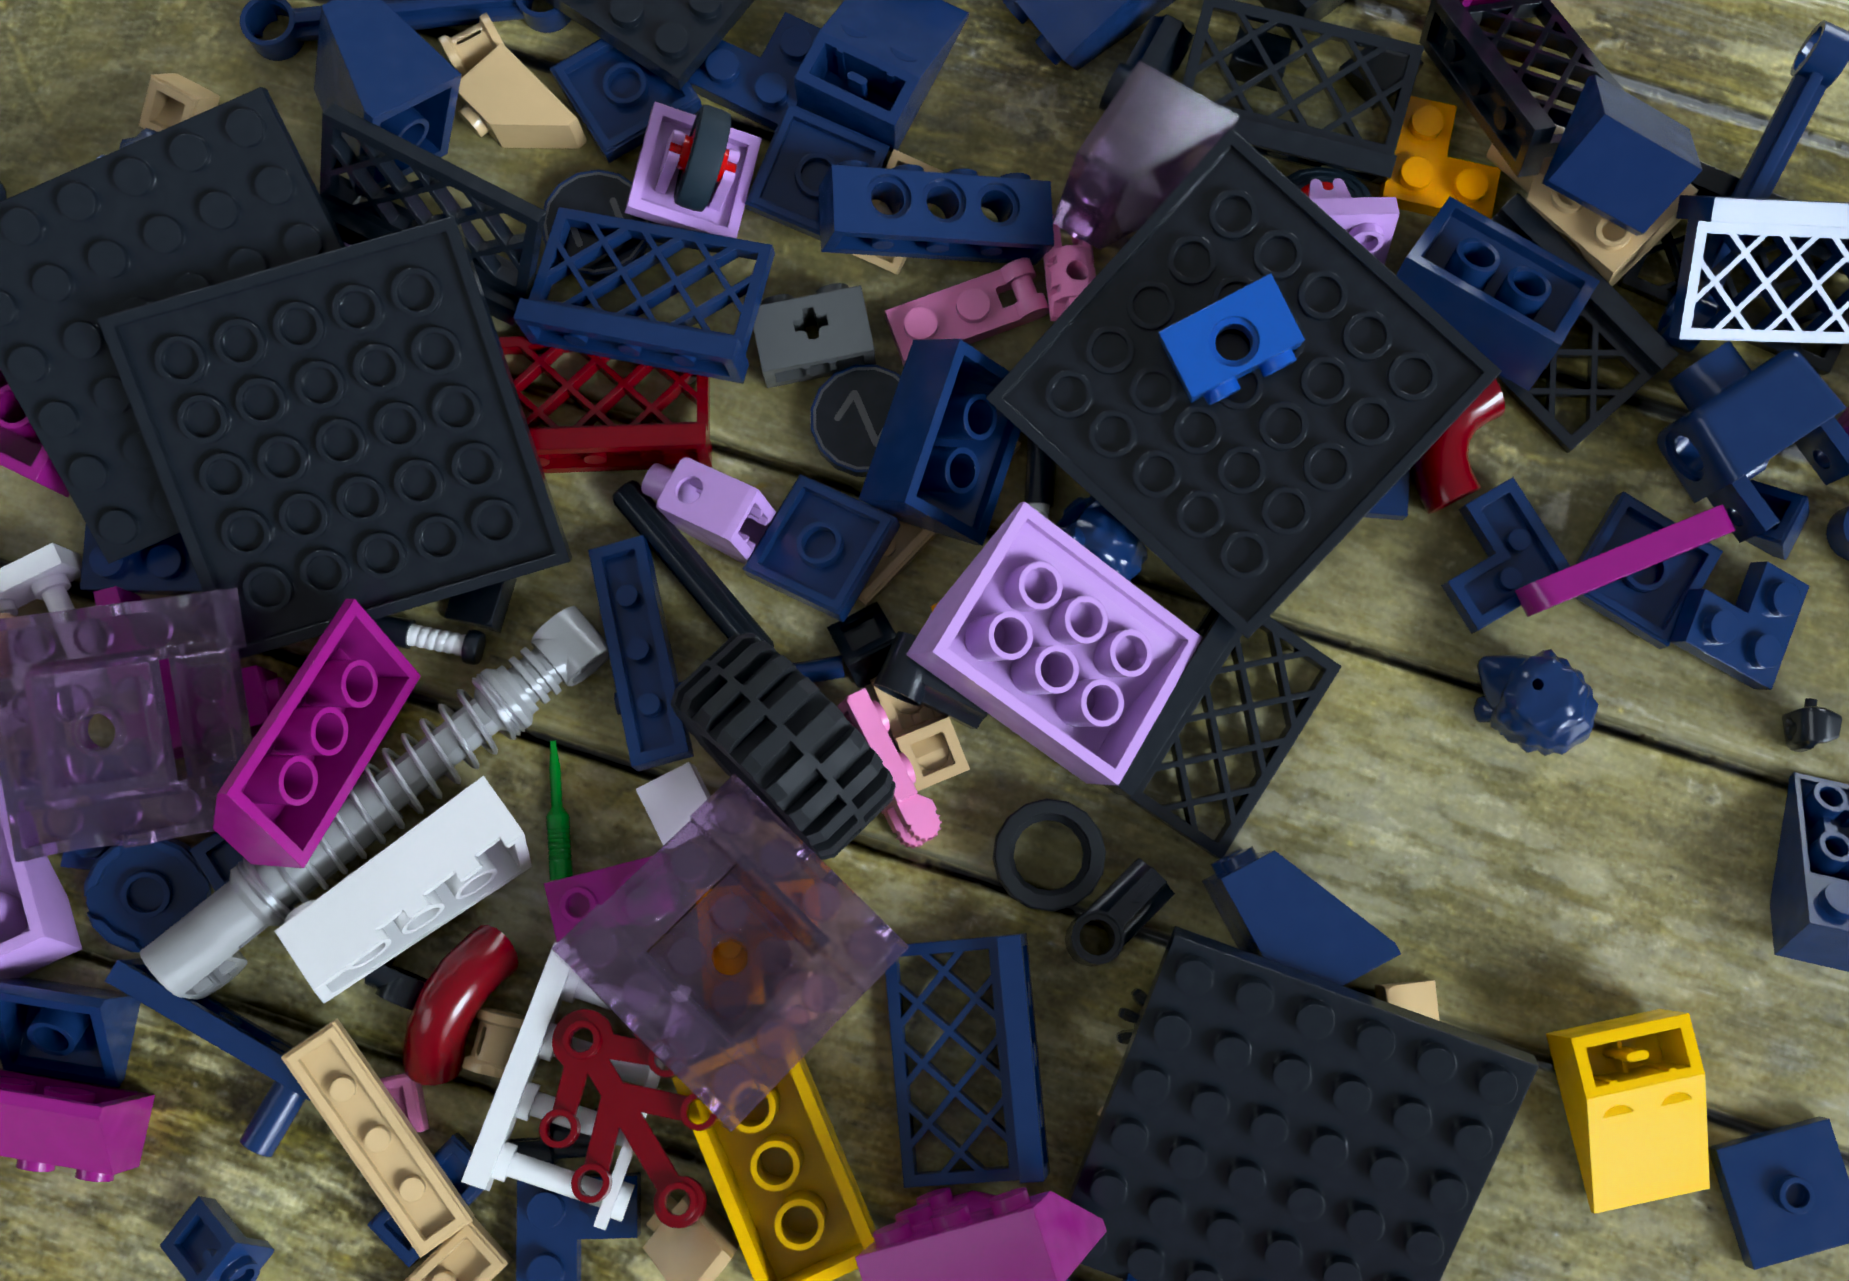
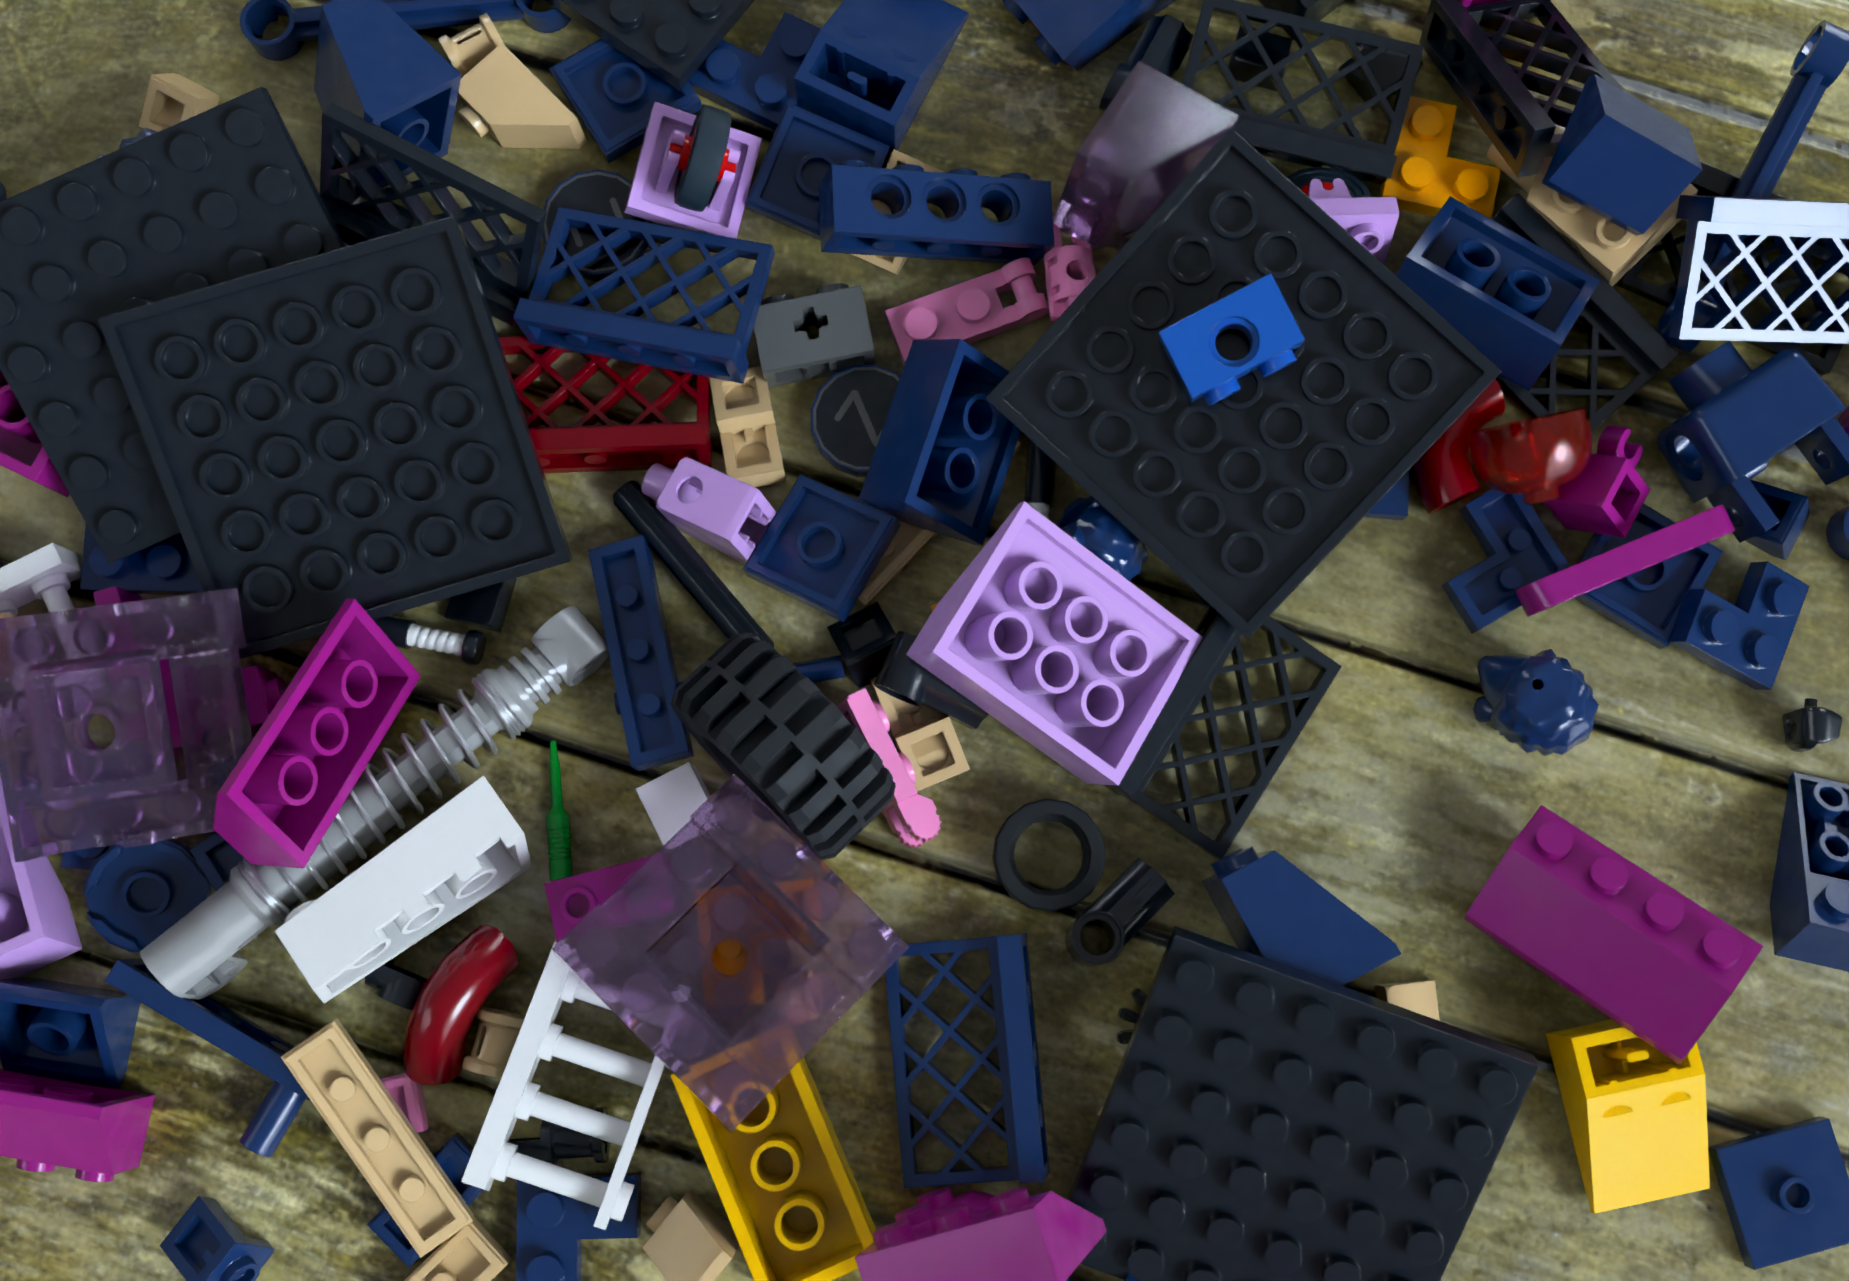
(619, 1109): dark red plant -> none
(748, 429): none -> tan slope
(1533, 454): none -> clear red cylinder
(1607, 490): none -> magenta brick
(1612, 934): none -> magenta slope

